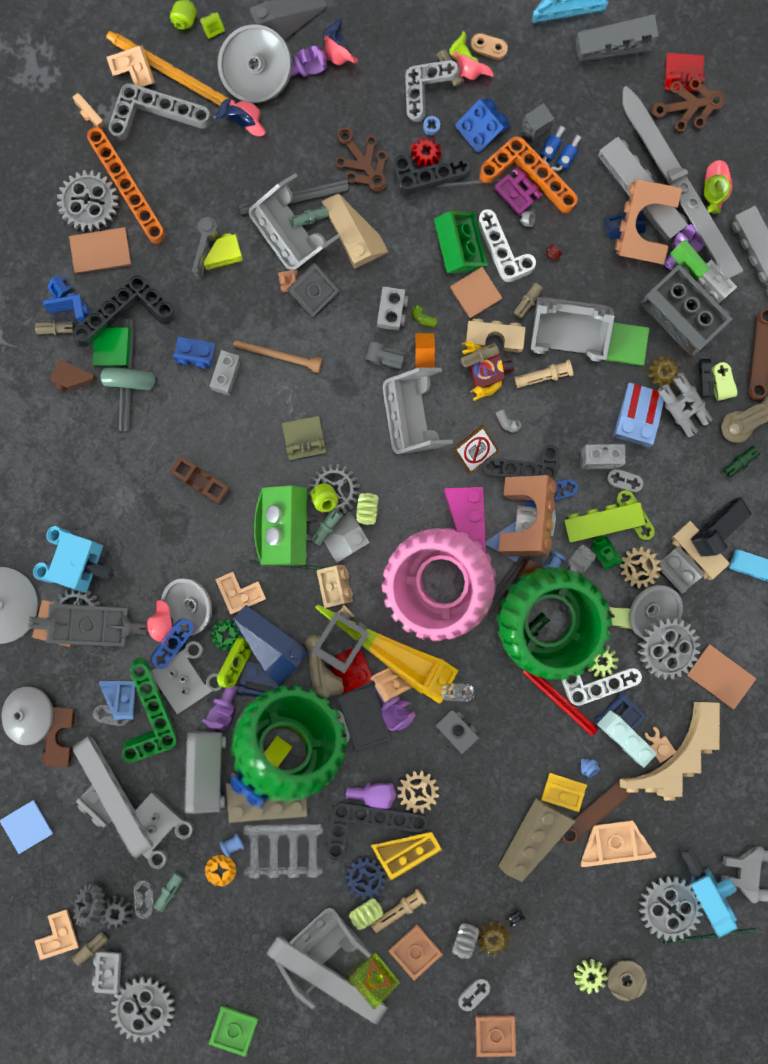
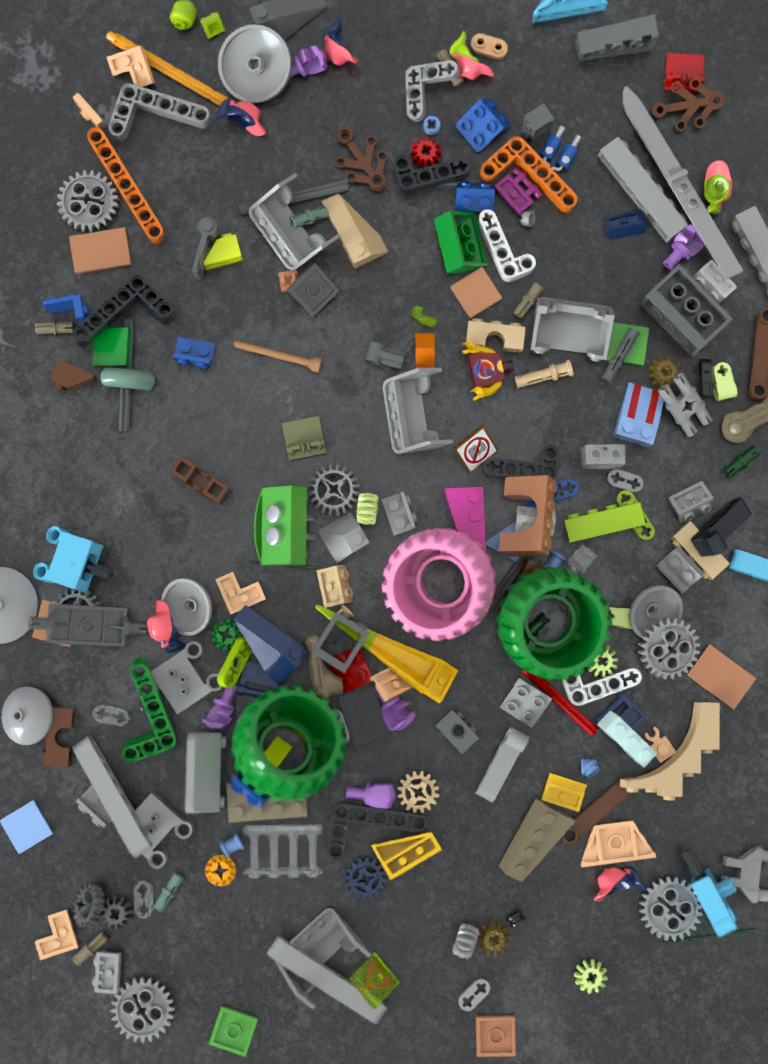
(58, 287): blue tile -> none
(120, 698): medium blue wing -> none
(167, 658): blue beam -> none
(225, 372): light grey brick -> none
(324, 497): lime head -> none
(326, 526): sand green pin -> none
(366, 914): yellowish green gear -> none
(387, 308): light grey brick -> none
(399, 514): none -> light grey bracket
(408, 908): tan pin -> none
(415, 952): nougat tile -> none
(457, 696): clear beam -> none
(474, 196): none -> blue bracket
(480, 355): dark tan axle -> none
(501, 764): none -> light grey beam
(507, 424): light grey arm -> none
(525, 702): none -> light grey hinge
(553, 252): clear red plate -> none
(606, 552): green hips -> none
(617, 879): none -> hair
(630, 990): dark tan plate -> none
(631, 336): none -> dark grey pin
(643, 194): nougat arch -> none
(648, 569): tan gear -> none
(688, 257): bright green tile -> none
(692, 502): none -> light grey bracket

